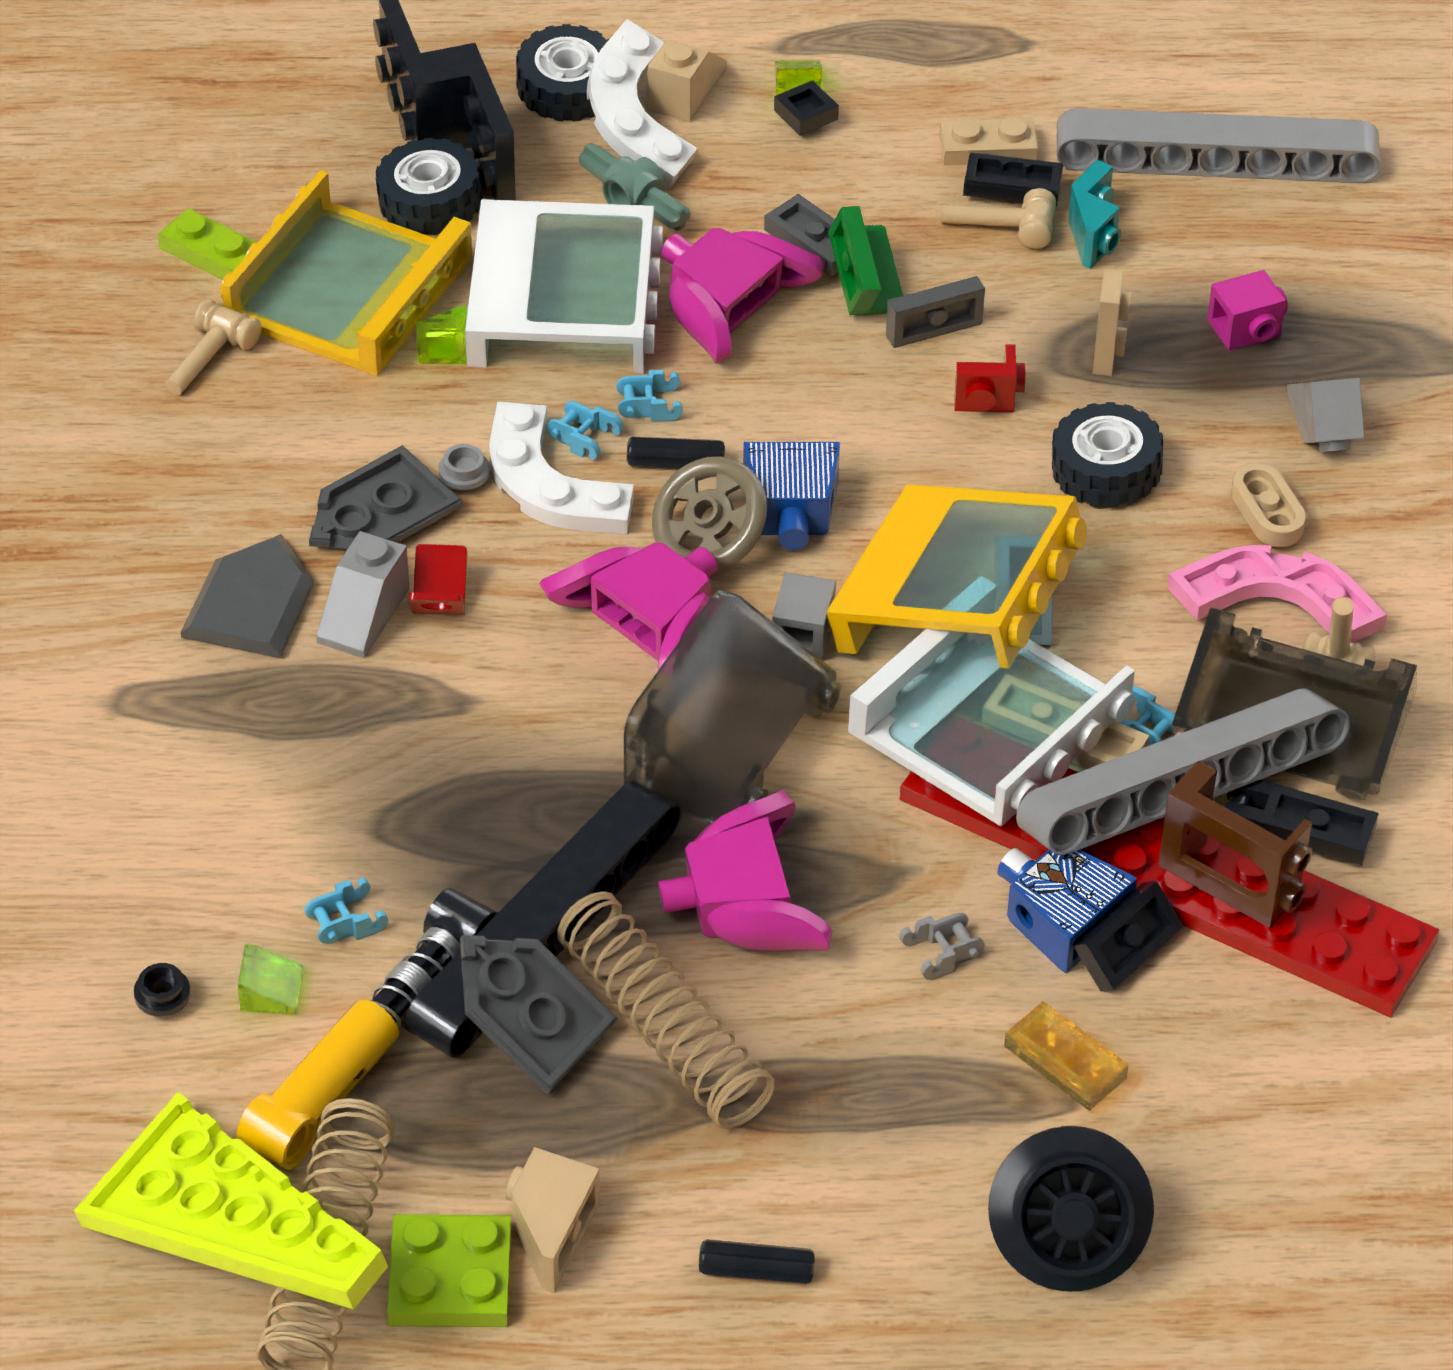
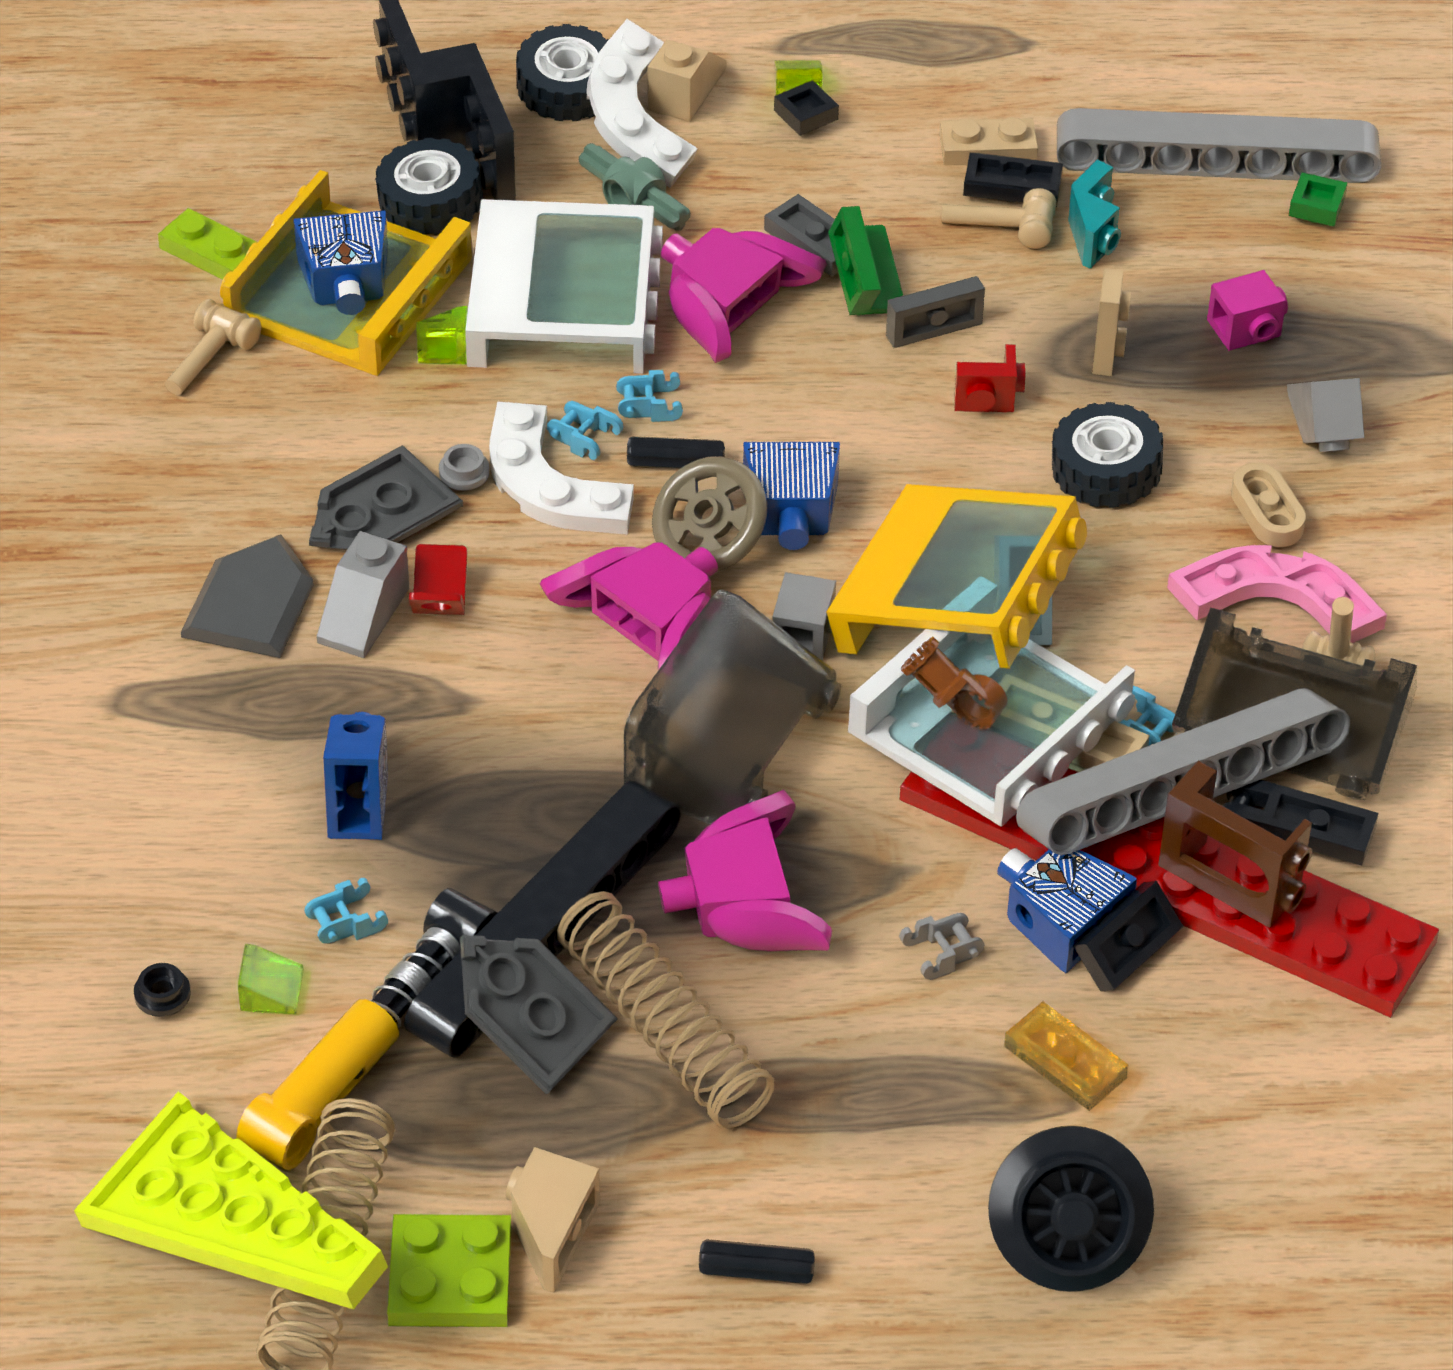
(343, 258): none -> blue torso
(355, 754): none -> blue torso
(956, 686): none -> dark orange connector
(1318, 199): none -> green plate

